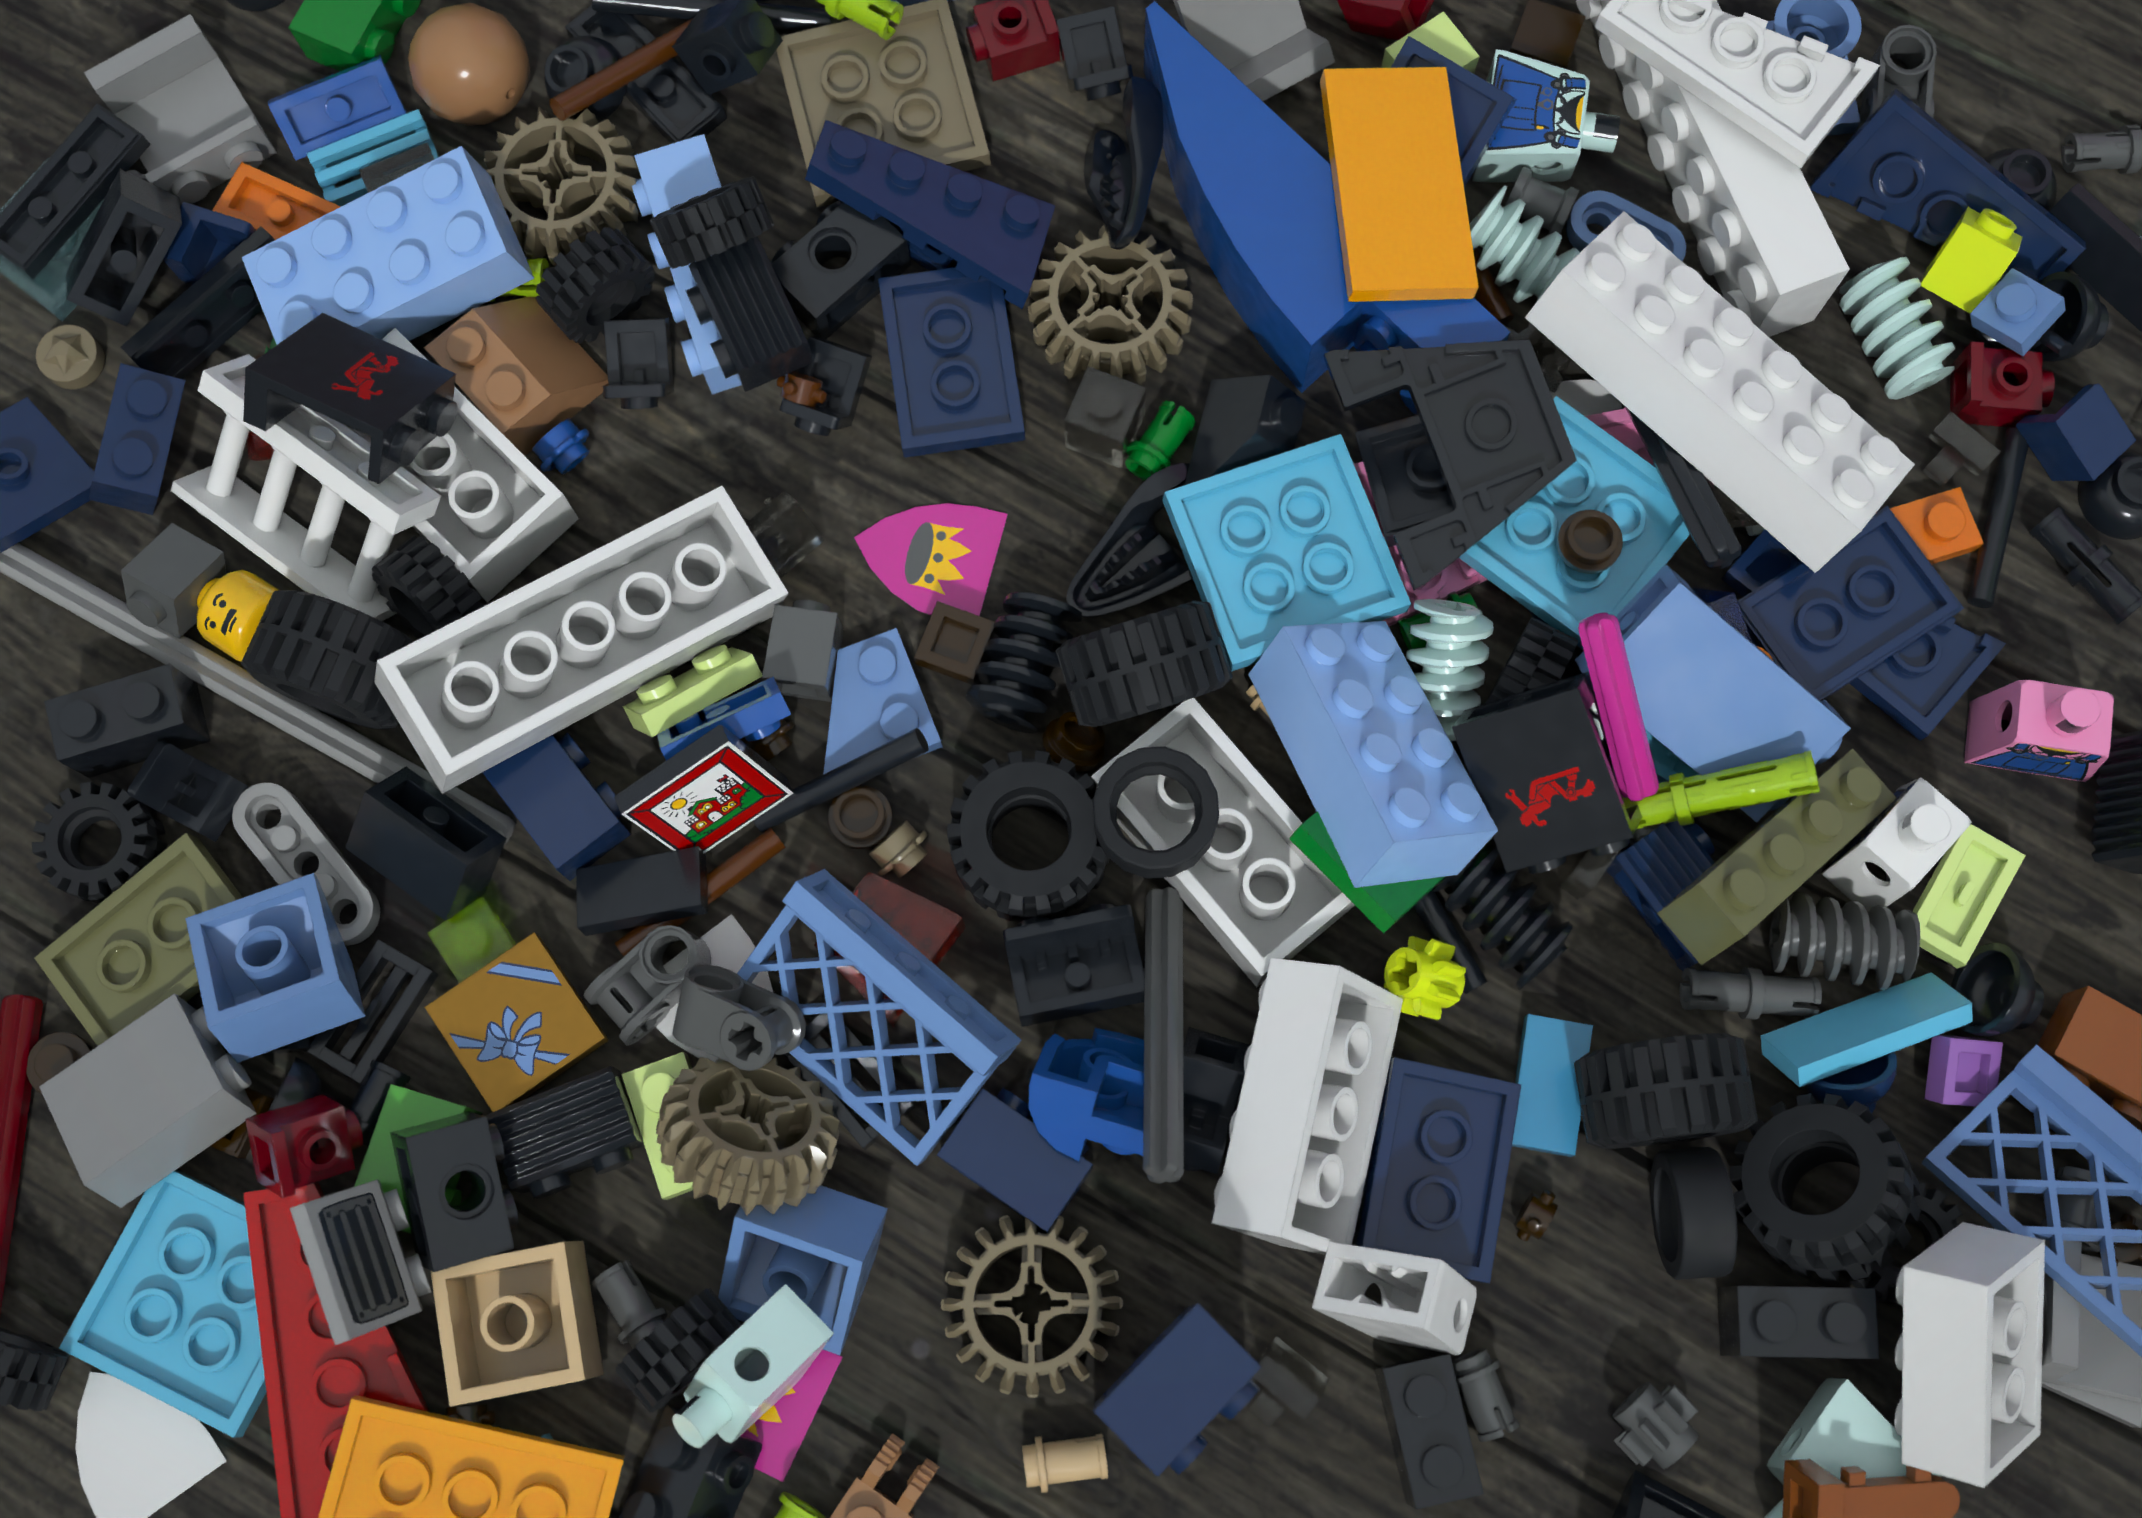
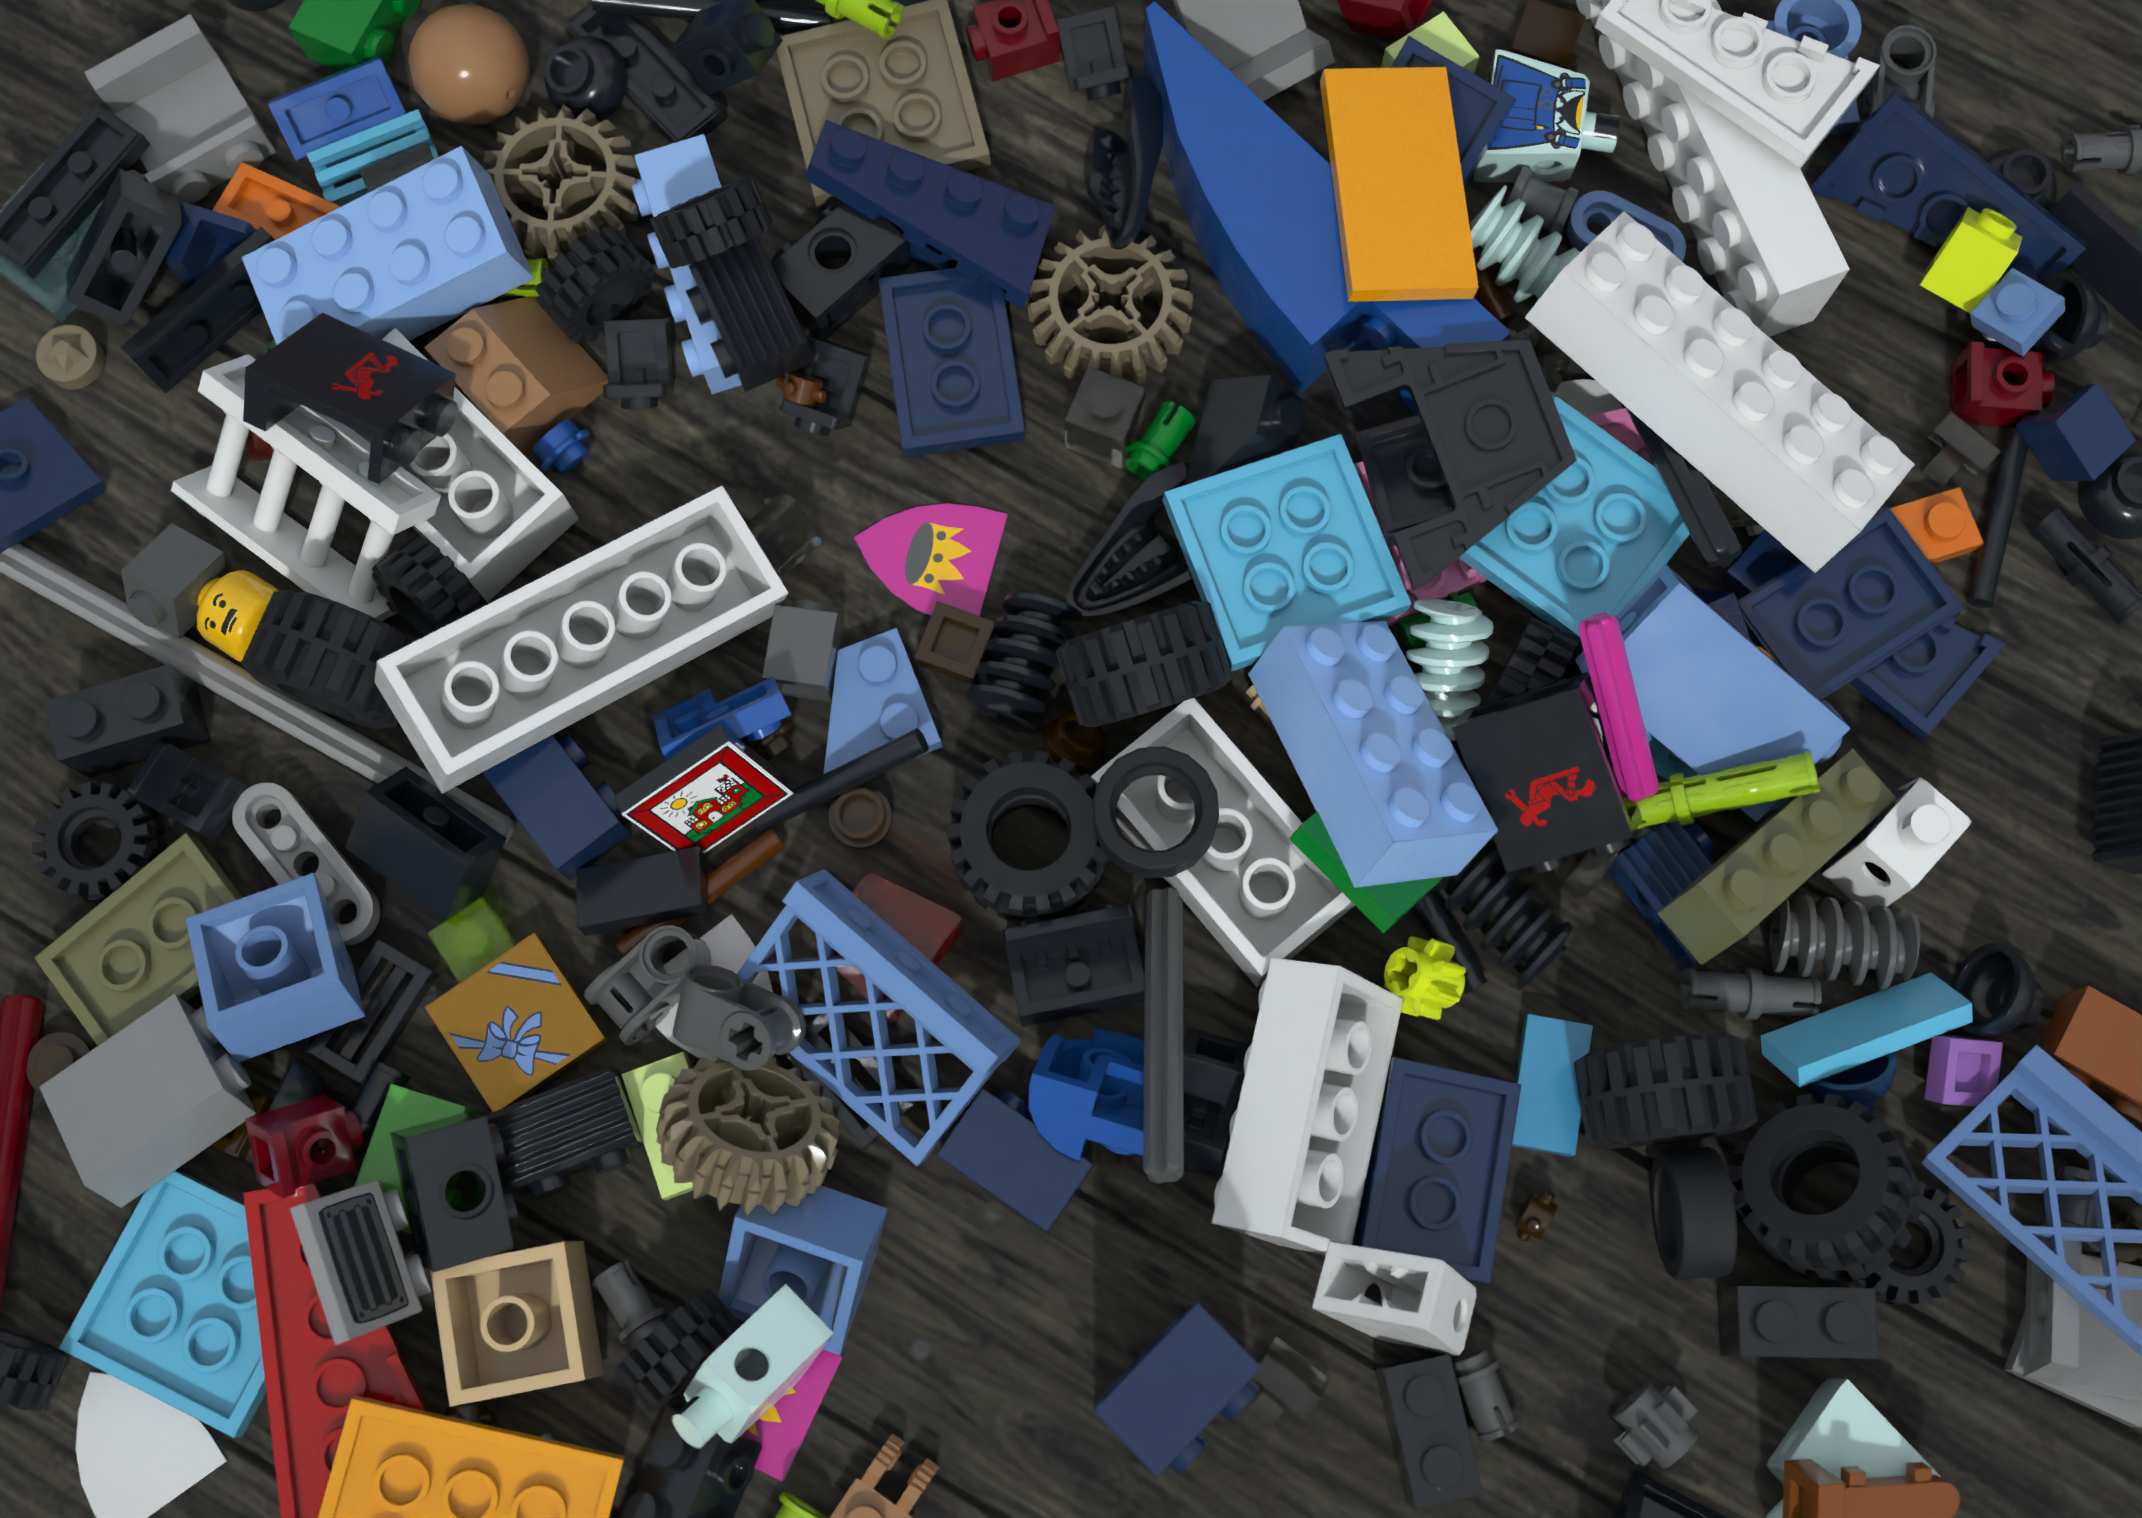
(136, 439): dark blue brick -> none
(616, 75): reddish brown bar -> none
(669, 700): yellowish green plate -> none
(899, 850): dark tan plate -> none
(977, 1304): dark tan gear -> none
(1064, 1461): tan pin -> none
(1589, 541): dark brown plate -> none
(1895, 328): light aqua piece -> none
(1965, 894): yellowish green plate -> none
(1971, 1352): white brick -> none
(2050, 730): bright pink torso -> none

